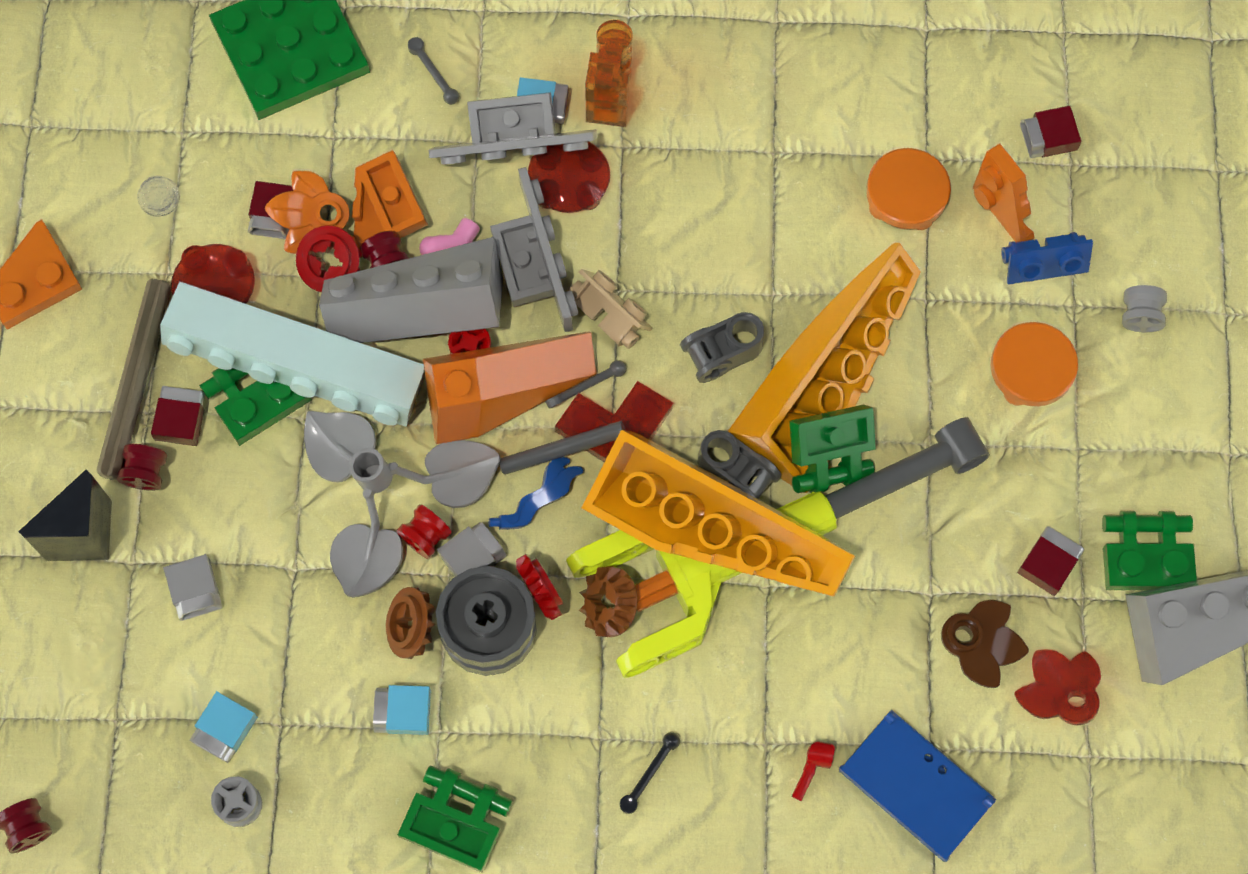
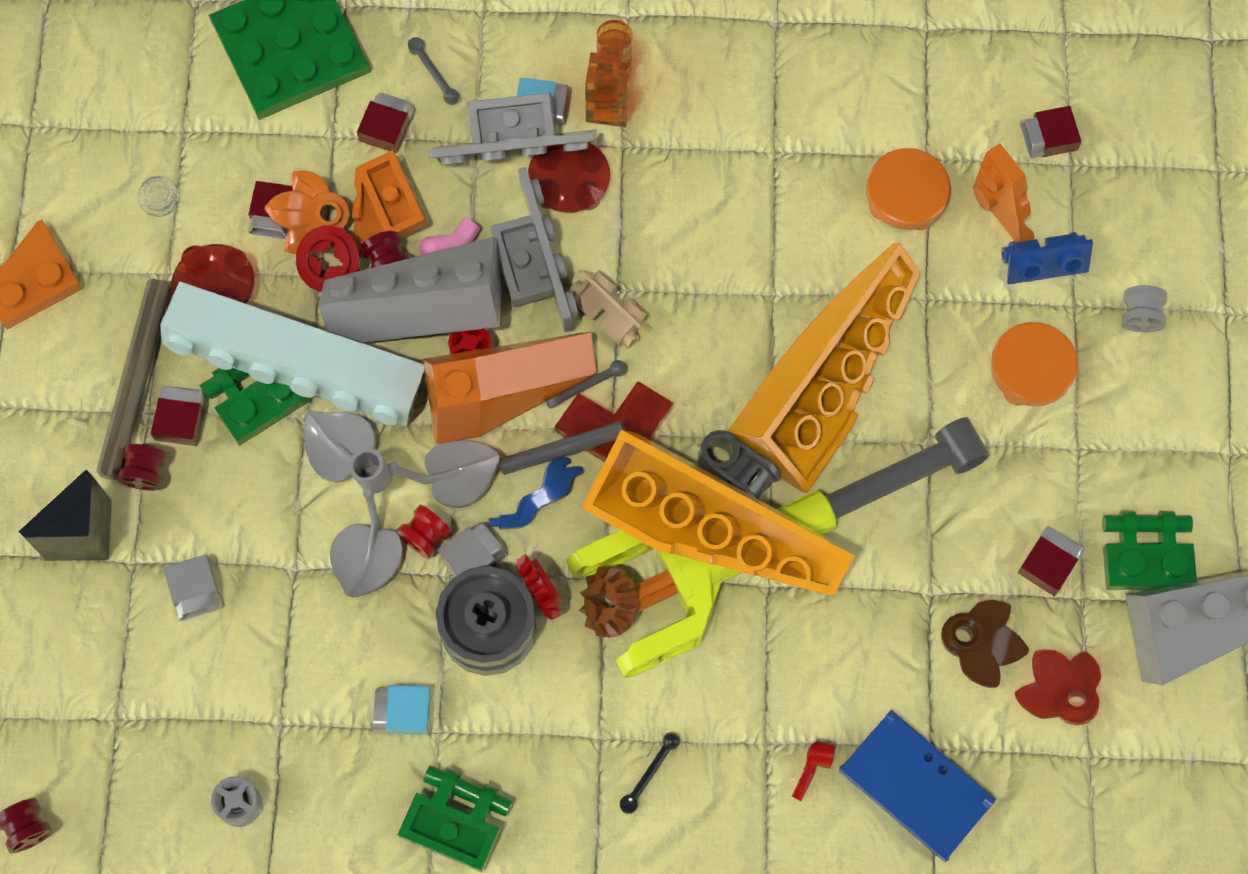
(223, 727): medium azure piece -> none
(385, 122): none -> dark red piece
(406, 606): dark orange gear -> none
(716, 349): dark grey piece -> none
(828, 437): green plate -> none

